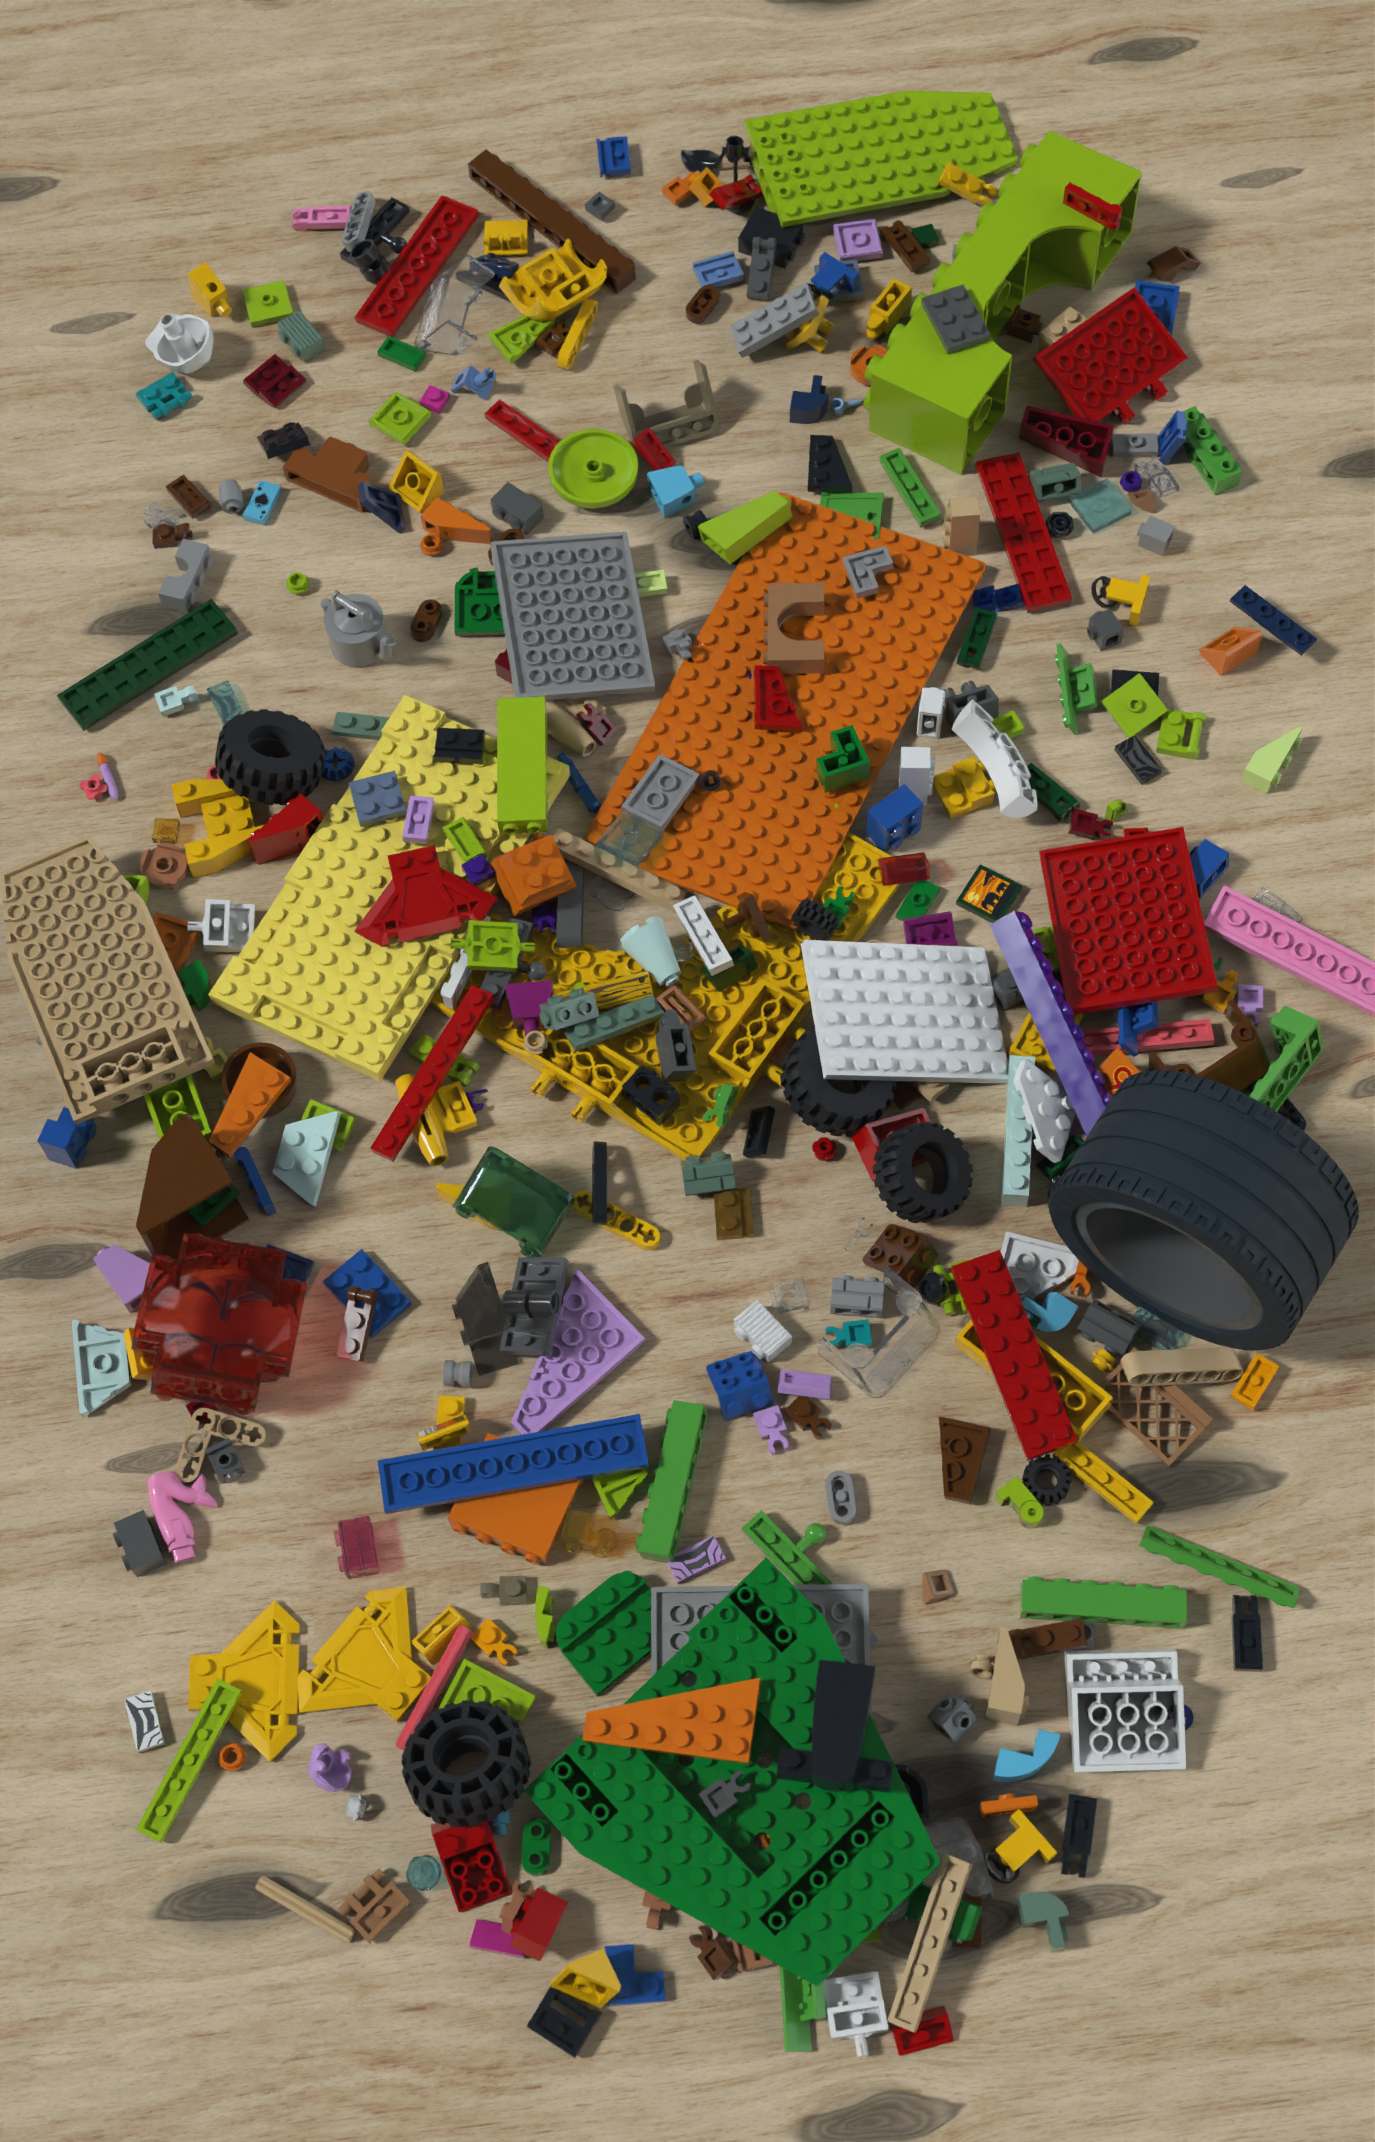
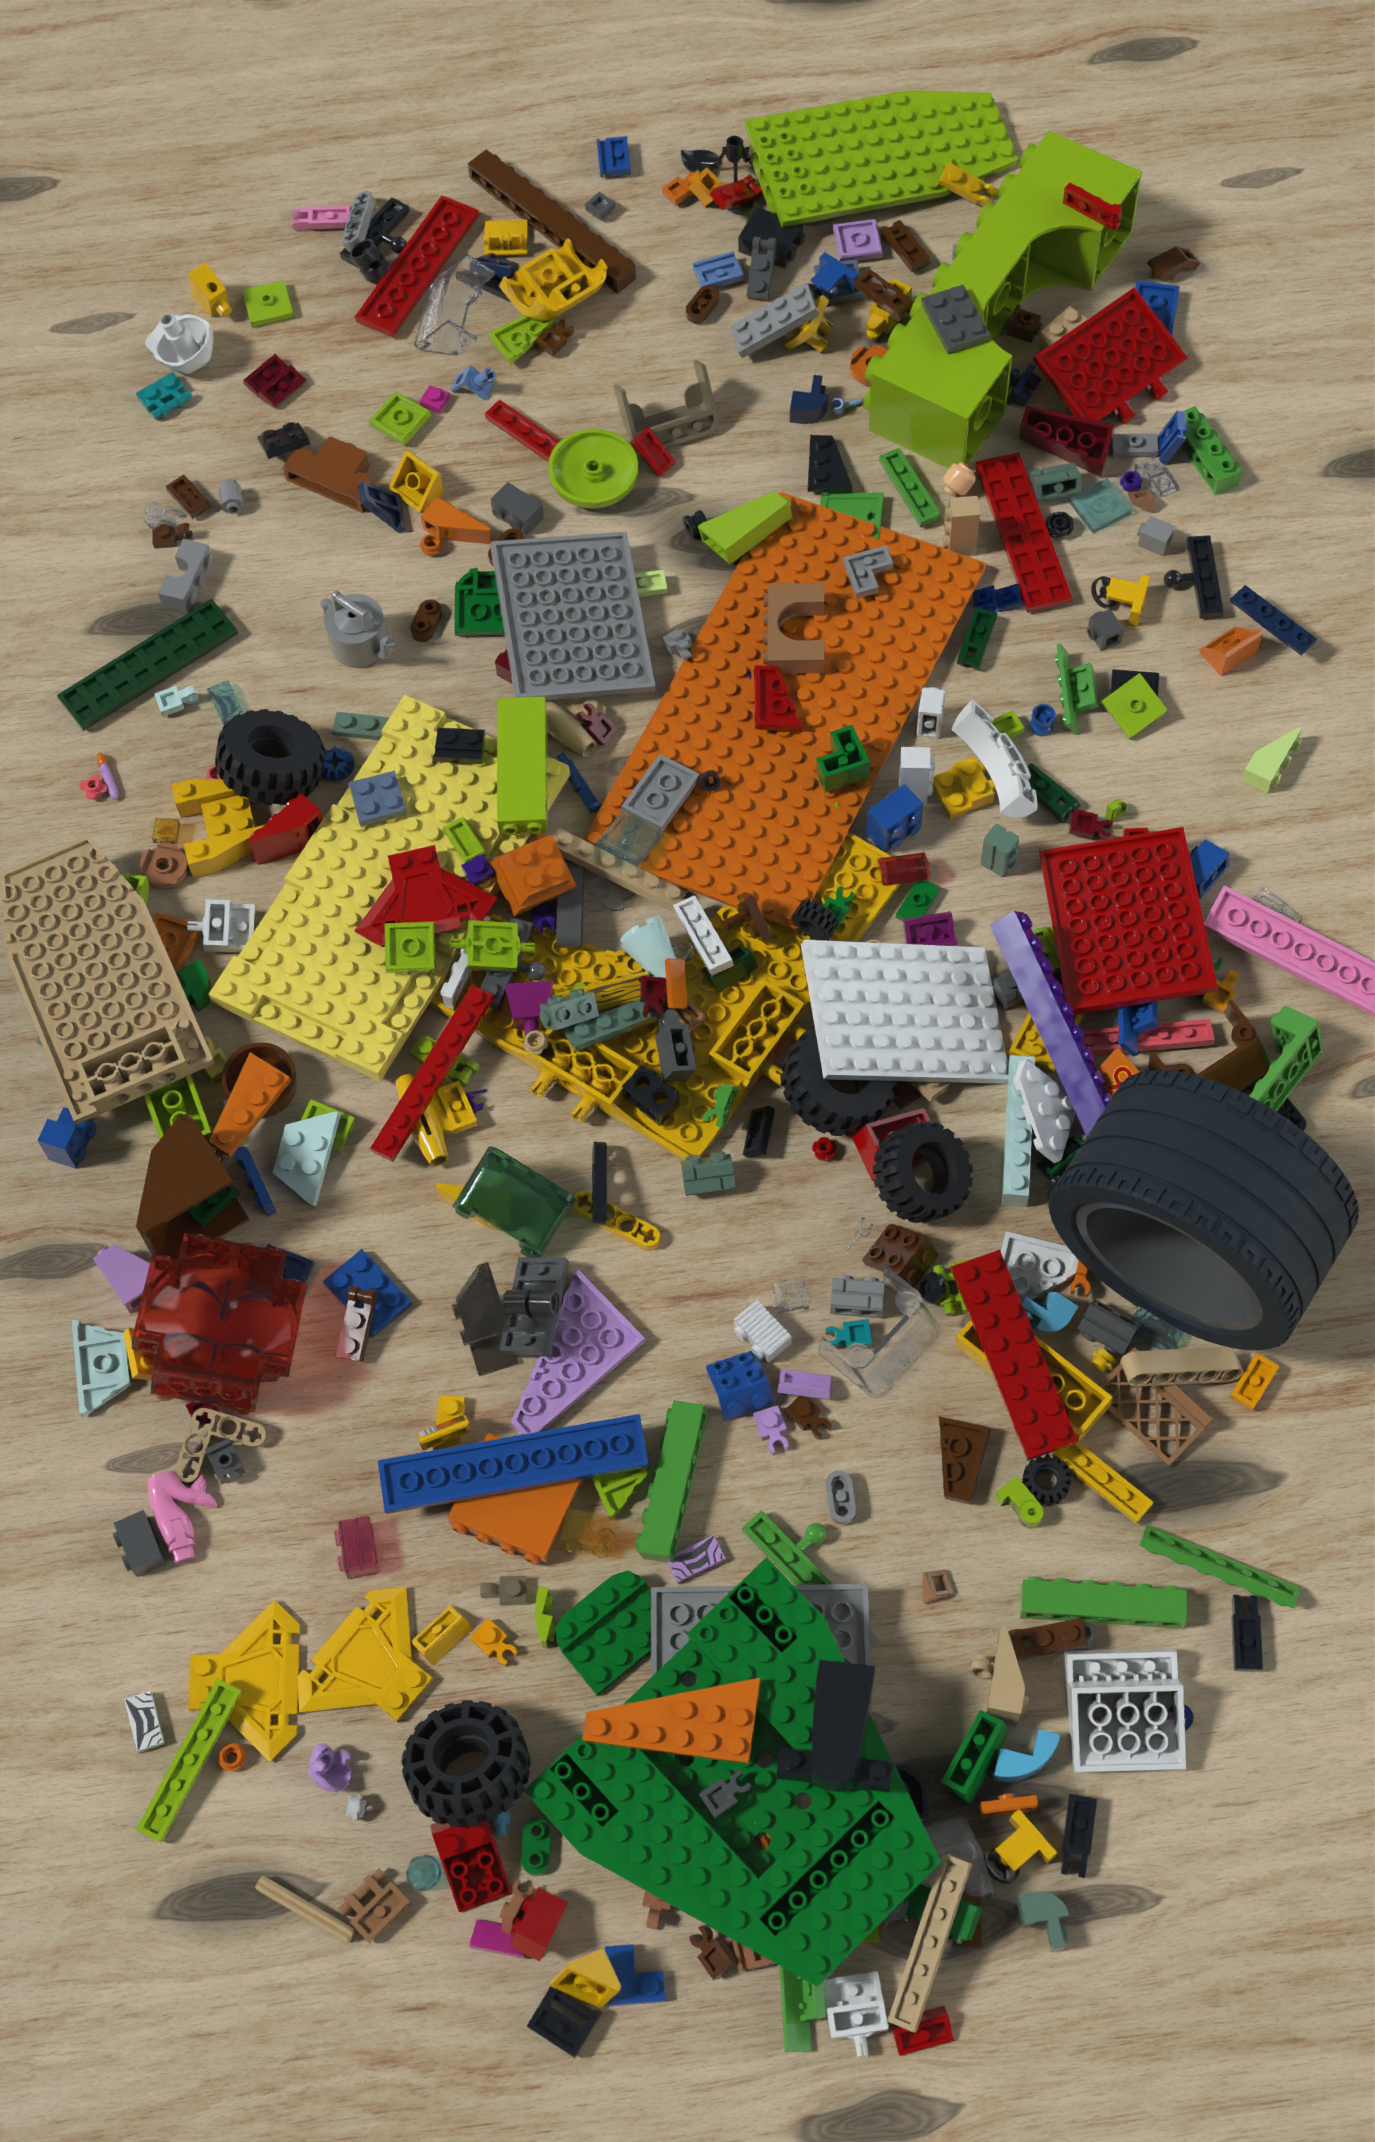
(262, 502): medium azure tile -> none
(297, 583): lime plate -> none
(300, 336): sand green brick -> none
(401, 353): green tile -> none
(410, 947): none -> lime plate
(418, 819): lavender plate -> none
(436, 1683): coral axle -> none
(458, 1373): light grey wheel -> none
(481, 1685): lime wing -> none
(577, 334): yellow beam -> none
(653, 993): none -> dark red plate
(673, 488): medium azure torso -> none
(676, 983): none -> orange slope
(733, 1214): pearl gold plate -> none
(884, 294): none -> reddish brown plate
(925, 235): dark green tile -> none
(953, 1717): dark grey brick -> none
(959, 479): none -> light nougat head
(974, 1757): none -> green brick
(983, 696): dark grey brick -> none
(988, 894): tile -> none
(1000, 851): none -> sand green brick
(1017, 381): none -> dark blue hips
(1042, 720): none -> blue wheel
(1138, 759): black tile -> none
(1172, 734): lime plate -> none
(1203, 577): none -> black plate
(1250, 1001): lavender plate -> none

